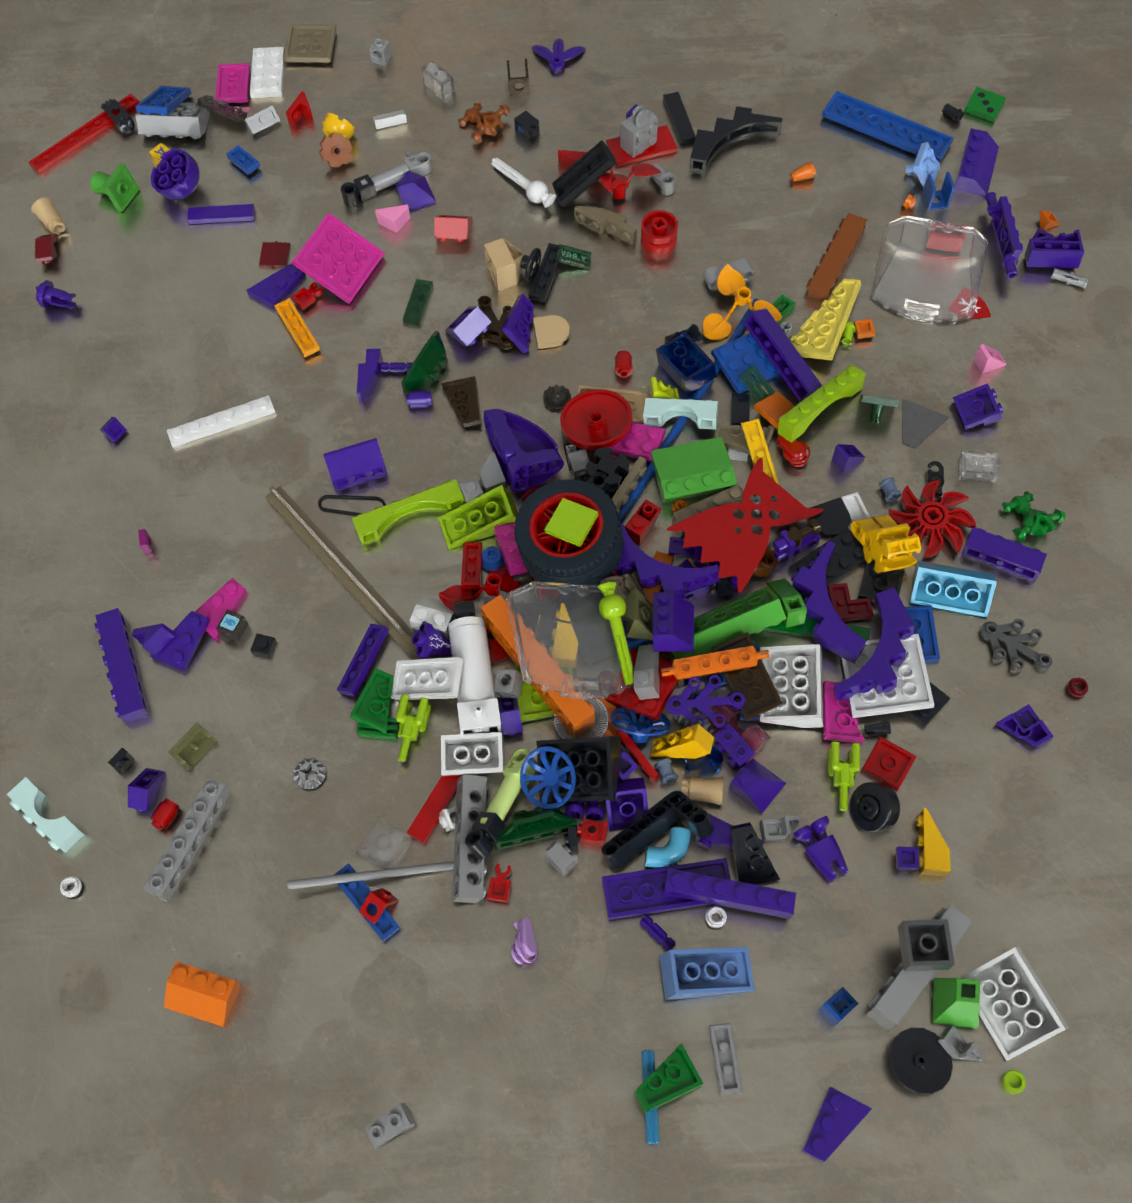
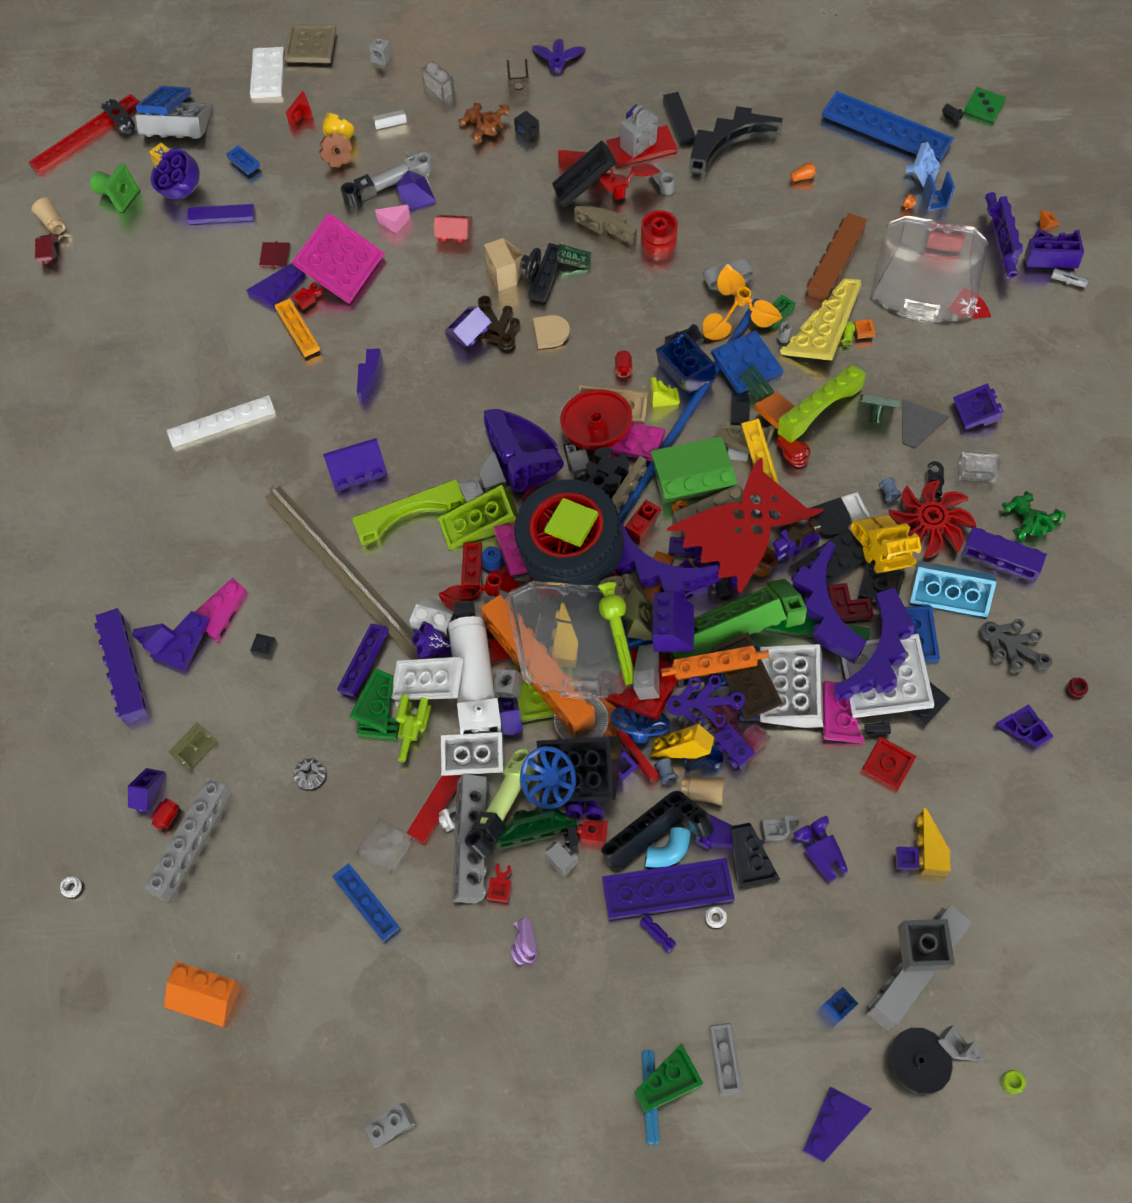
(29, 799): light aqua arch -> none
(47, 295): dark purple piece -> none
(113, 429): dark purple tile -> none
(121, 760): black plate -> none
(145, 541): magenta tile -> none
(222, 108): clear smoke plate -> none
(231, 626): clear smoke brick -> none
(233, 83): dark pink plate -> none
(262, 120): light grey plate -> none
(347, 496): black piece -> none
(367, 875): light grey piece -> none
(382, 899): red bracket -> none
(395, 366): dark purple axle -> none
(417, 302): clear green tile -> none
(419, 399): dark purple brick -> none
(426, 365): dark green wedge -> none
(464, 399): dark brown wing -> none
(518, 322): dark purple wing -> none
(536, 190): white piece -> none
(556, 403): clear smoke gear -> none
(628, 803): dark purple slope -> none
(660, 410): light aqua arch -> none
(706, 972): medium blue slope -> none
(729, 893): dark purple brick -> none
(756, 785): dark purple slope -> none
(782, 354): dark purple brick -> none
(843, 771): lime plant -> none
(846, 456): dark purple slope -> none
(874, 807): black wheel -> none
(956, 1002): bright green slope -> none
(977, 163): dark purple slope -> none
(988, 359): bright pink slope -> none
(1015, 1004): white slope -> none

